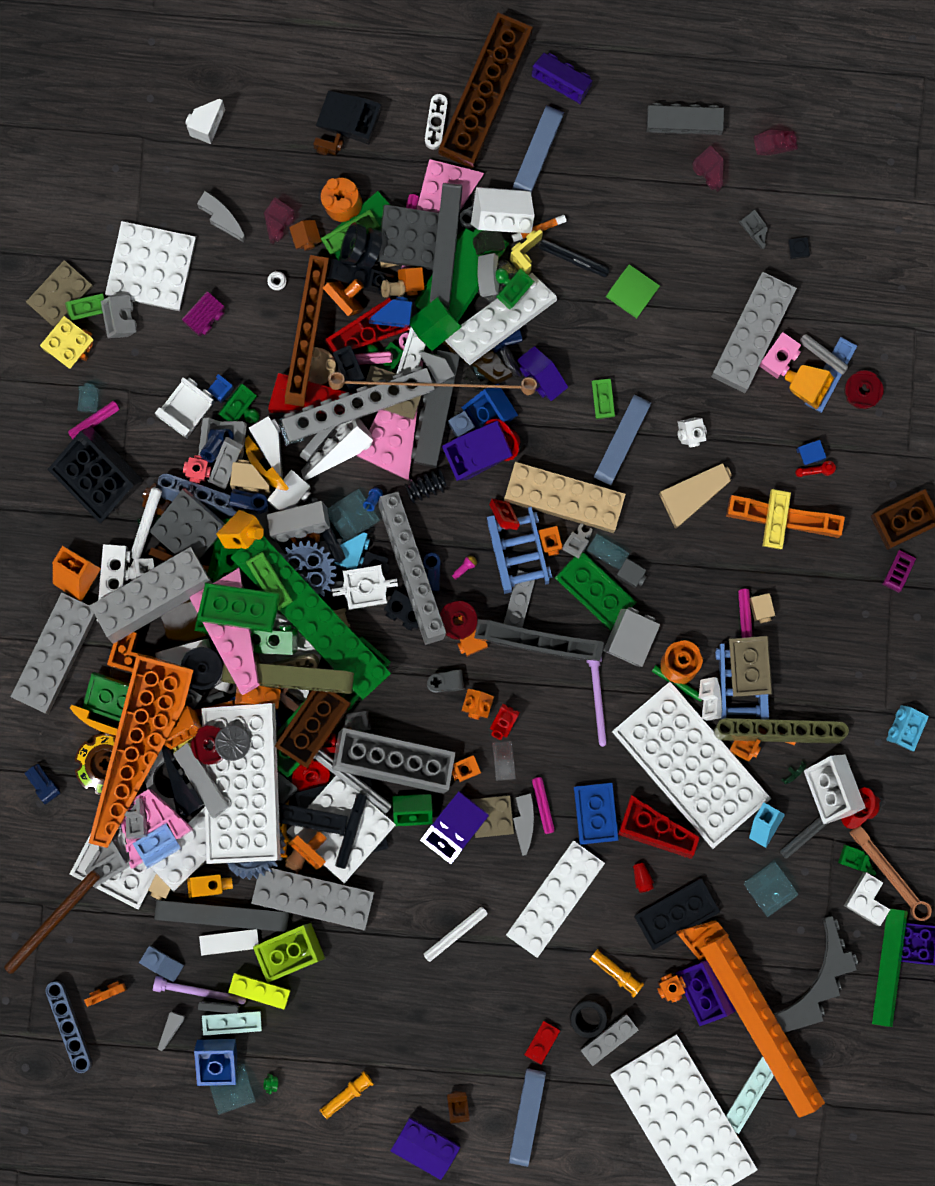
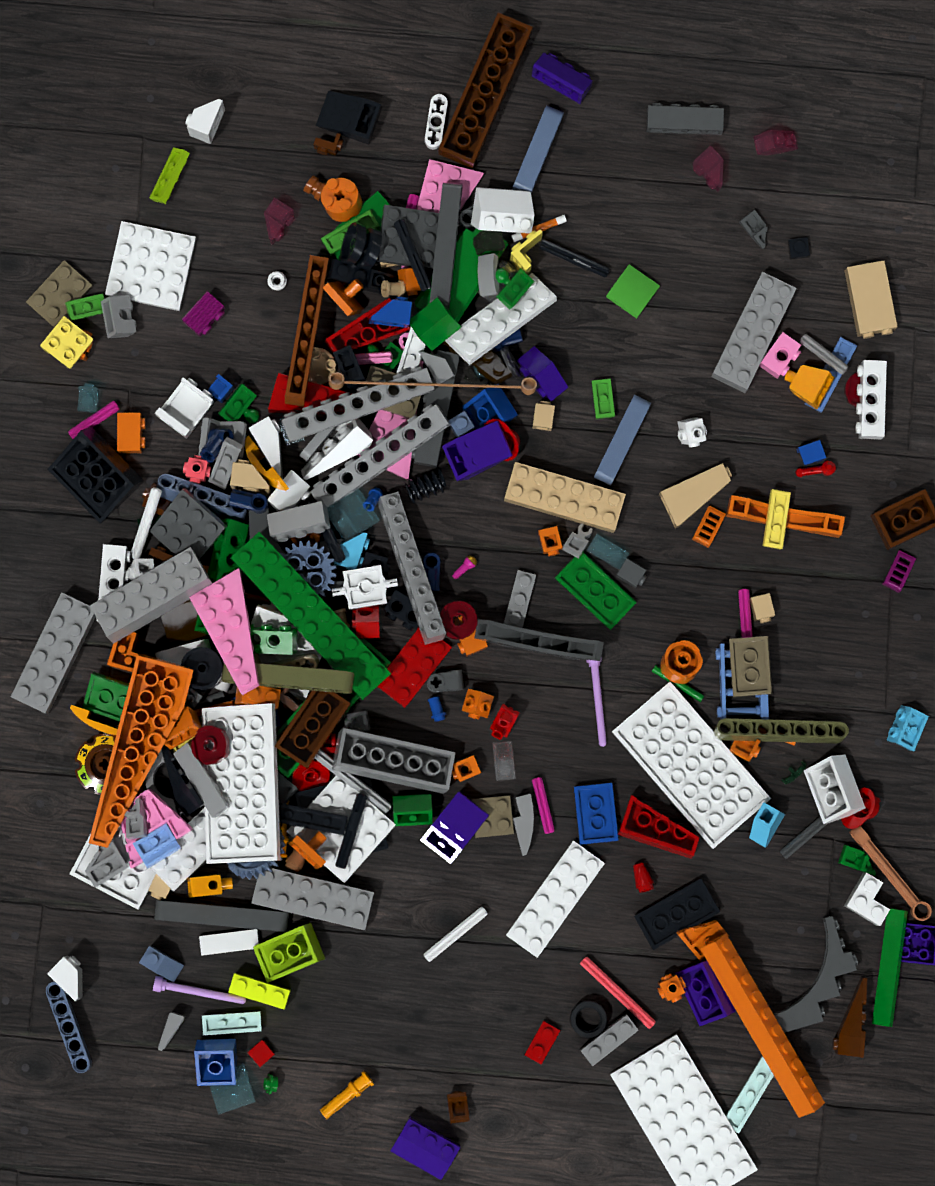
(44, 786): dark blue piece -> none
(51, 922): reddish brown axle -> none
(68, 976): none -> white slope
(73, 573): orange slope -> none
(98, 996): orange wing -> none
(130, 432): none -> orange brick
(169, 175): none -> lime plate
(219, 1007): dark grey tile -> none
(220, 216): light grey slope -> none
(232, 743): flat silver wheel -> none
(238, 607): green tile -> none
(240, 531): light orange torso -> none
(261, 1053): none -> red tile
(268, 579): bright green tile -> none
(305, 234): dark orange brick -> none
(314, 187): none -> dark orange wheel
(366, 622): none -> red brick
(412, 255): none -> black axle
(413, 668): none -> red plate
(436, 709): none -> blue pin
(438, 423): none -> light grey brick
(504, 514): red plate -> none
(505, 562): medium blue fence -> none
(527, 1117): sand blue beam -> none
(543, 416): none -> tan brick
(617, 992): none -> coral axle
(624, 978): light orange pin -> none
(632, 636): light grey brick -> none
(703, 541): none -> orange slope
(711, 694): white slope -> none
(770, 889): clear light blue slope -> none
(850, 1035): none -> reddish brown wedge
(871, 299): none -> tan brick
(877, 370): none -> white brick

